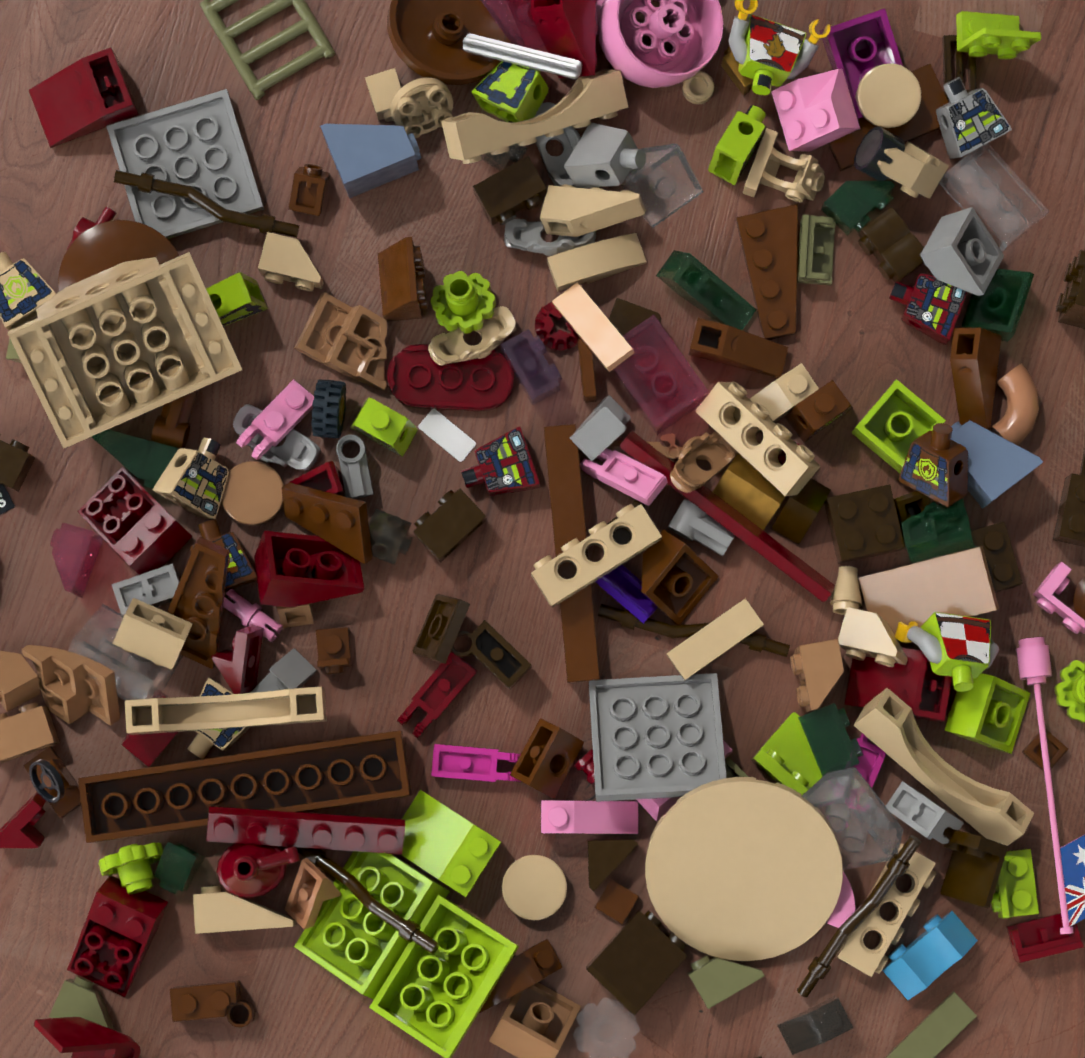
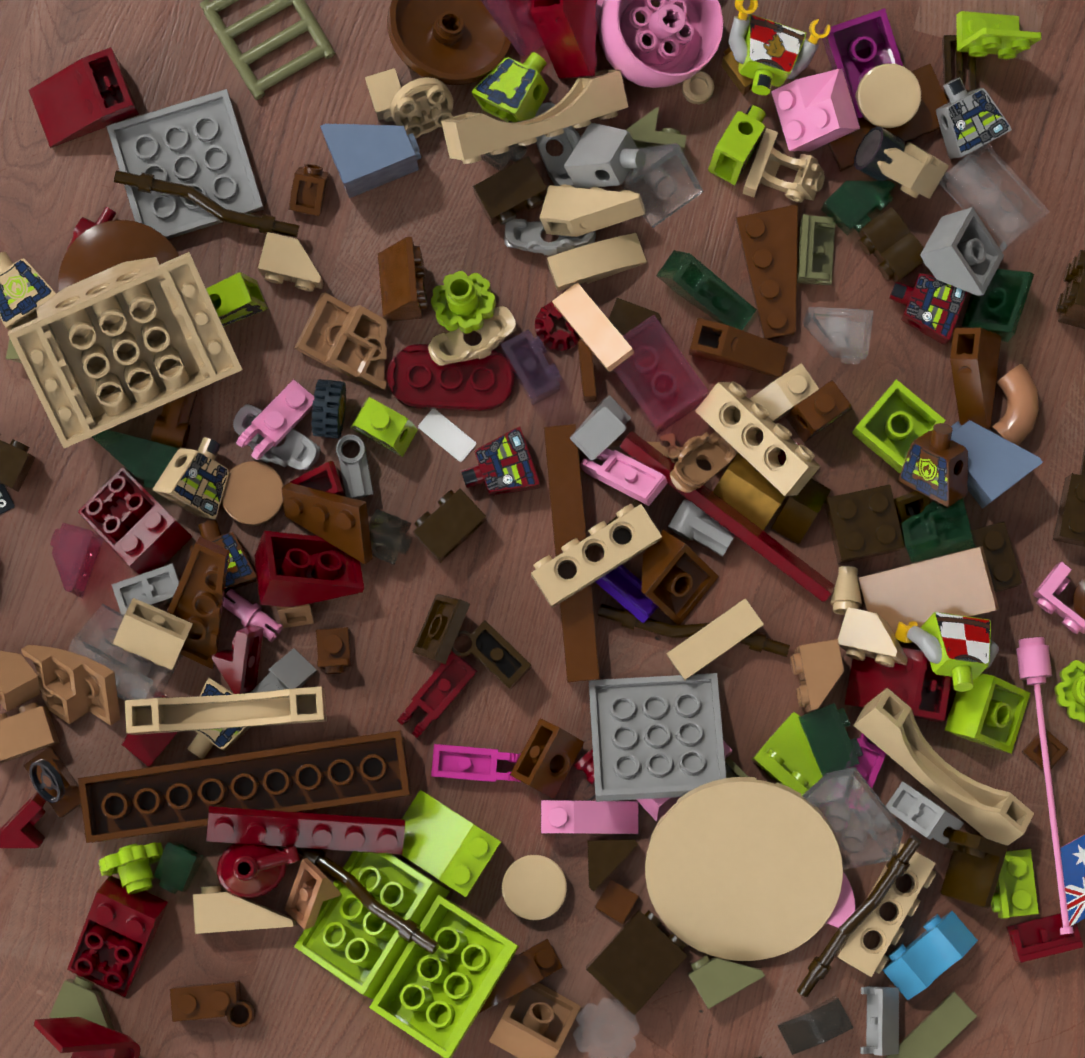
(522, 56): axle -> none
(645, 133): none -> olive slope
(841, 331): none -> clear slope
(882, 1020): none -> light grey hinge

